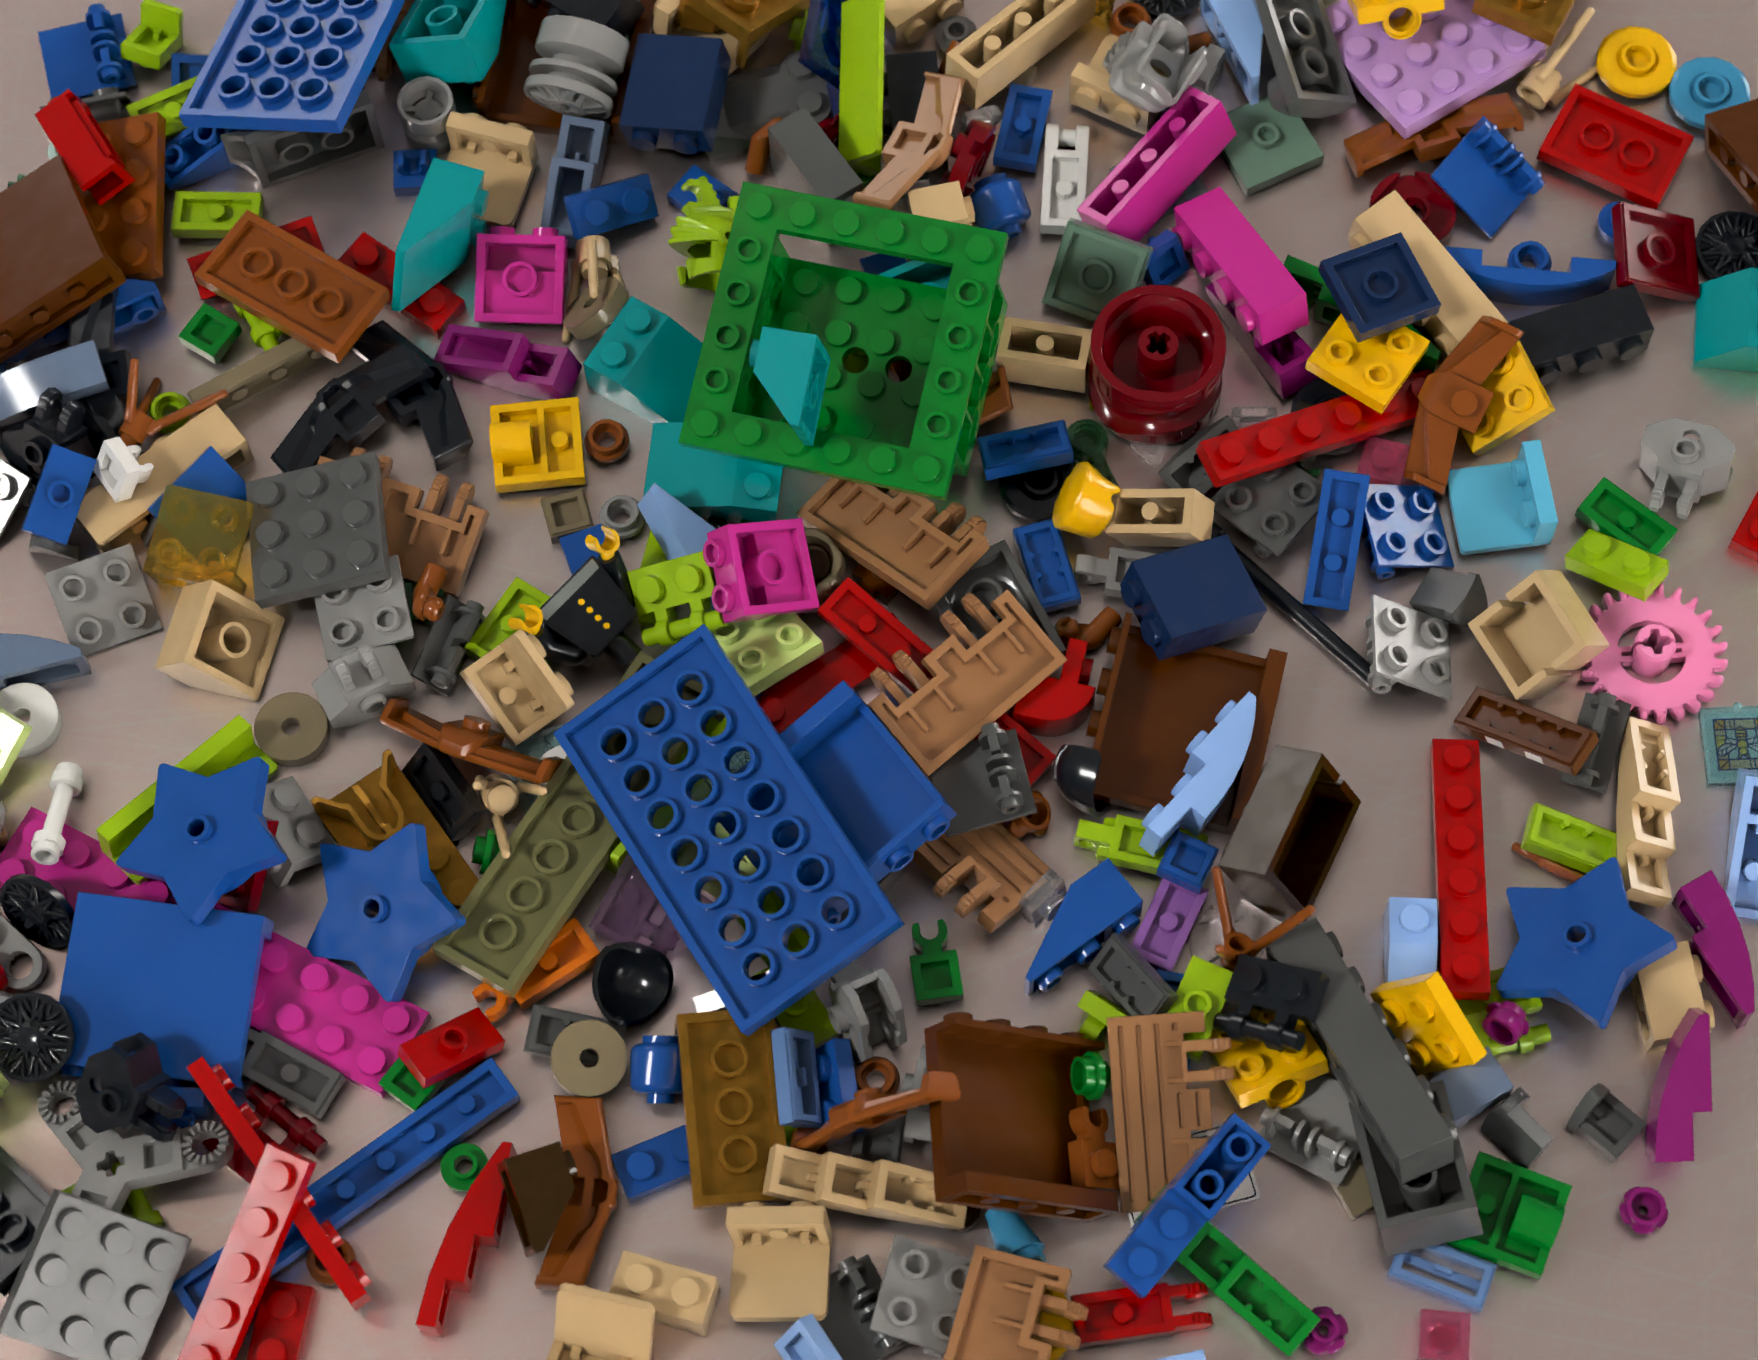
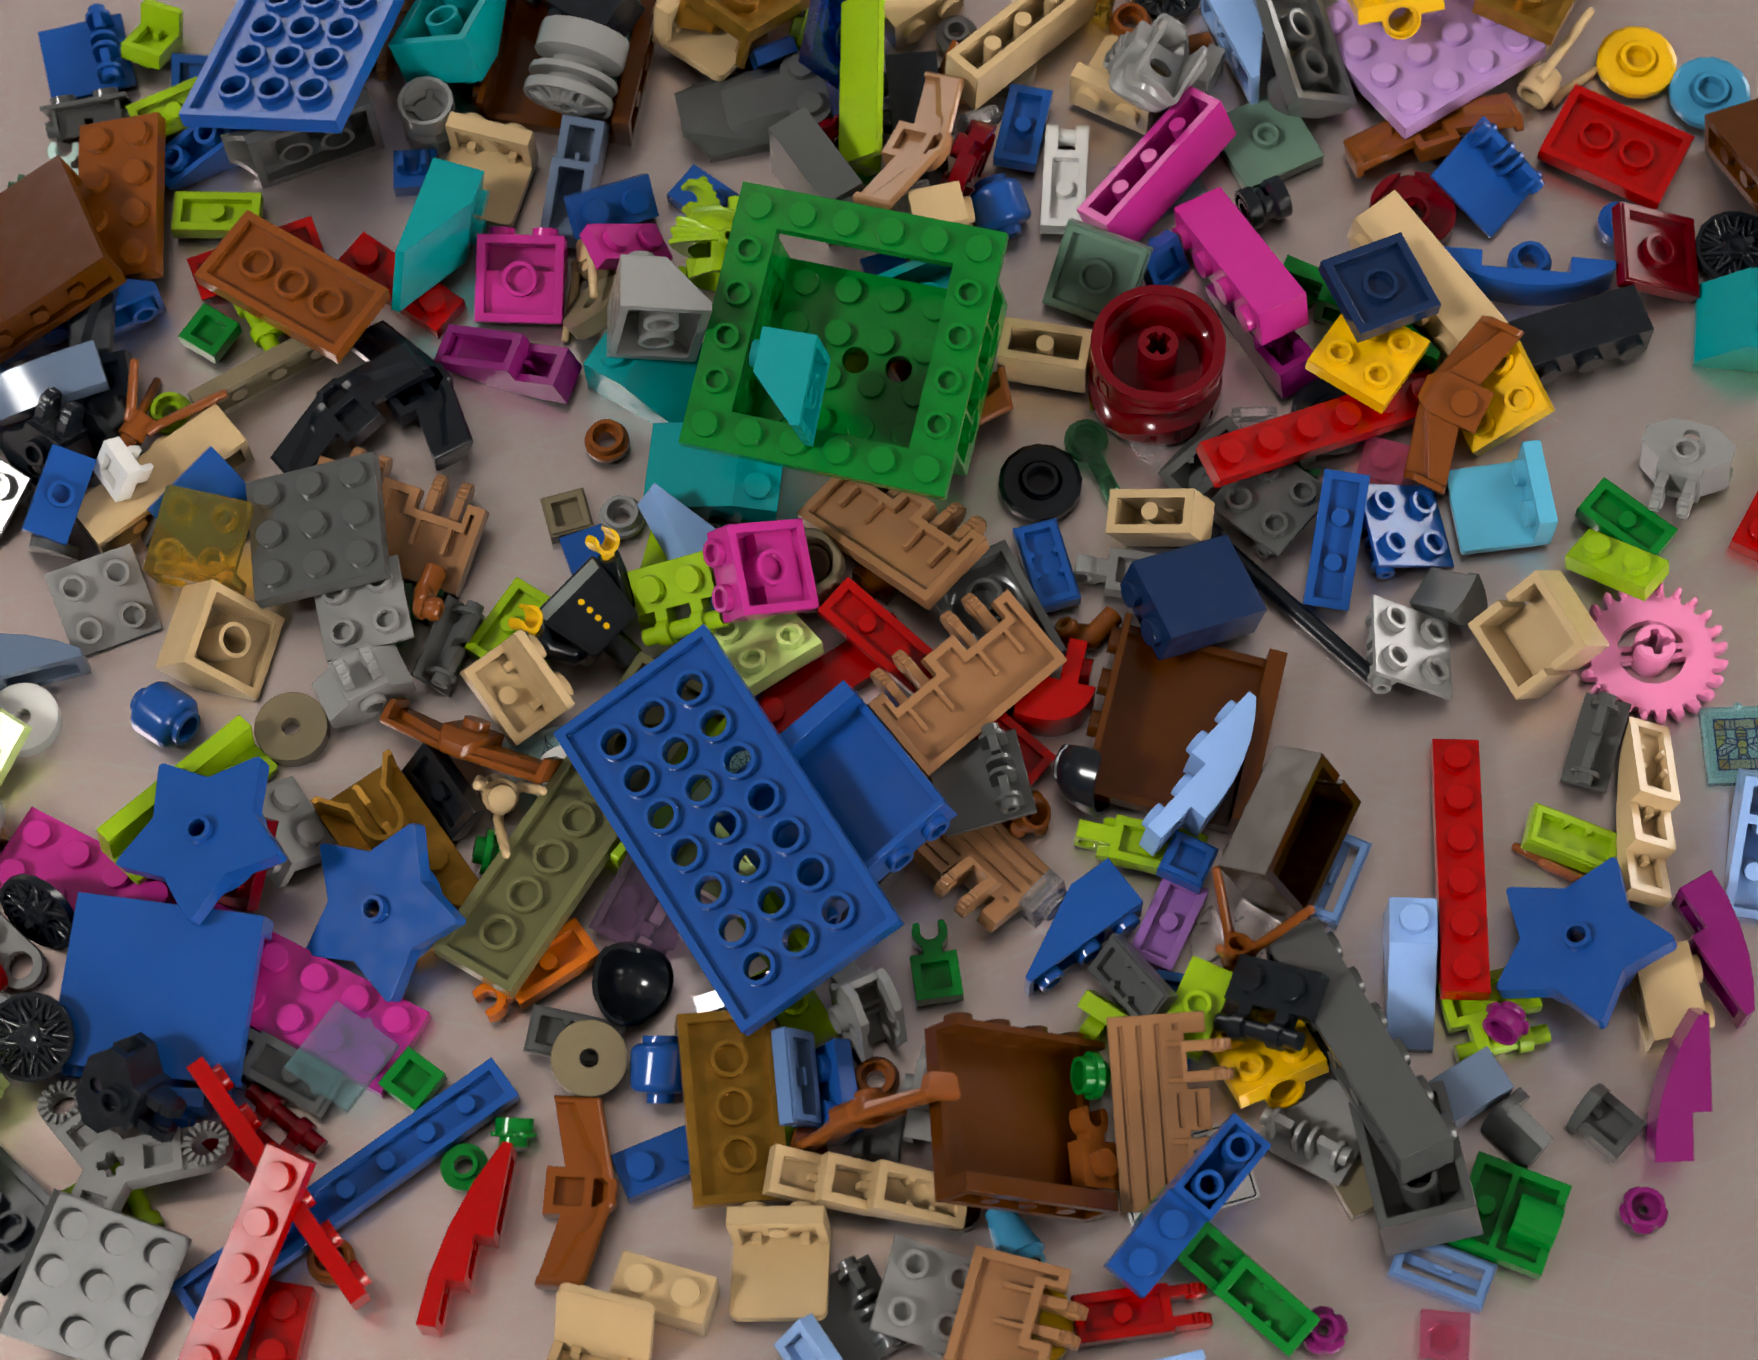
(49, 843): white bar -> none
(84, 146): red window -> none
(164, 715): none -> blue head
(341, 1056): none -> clear light blue piece
(450, 1047): red plate -> none
(514, 1130): none -> green plate
(537, 444): yellow plate -> none
(538, 1192): dark brown slope -> none
(609, 241): none -> dark pink plate
(655, 311): none -> light grey slope
(675, 93): dark blue brick -> none
(759, 149): dark orange arm -> none
(772, 52): none -> blue tile
(1025, 450): blue plate -> none
(1084, 502): yellow hair -> none
(1264, 202): none -> black wheel
(1333, 918): none -> medium blue tile
(1429, 1023): yellow plate -> none
(1526, 731): reddish brown plate -> none

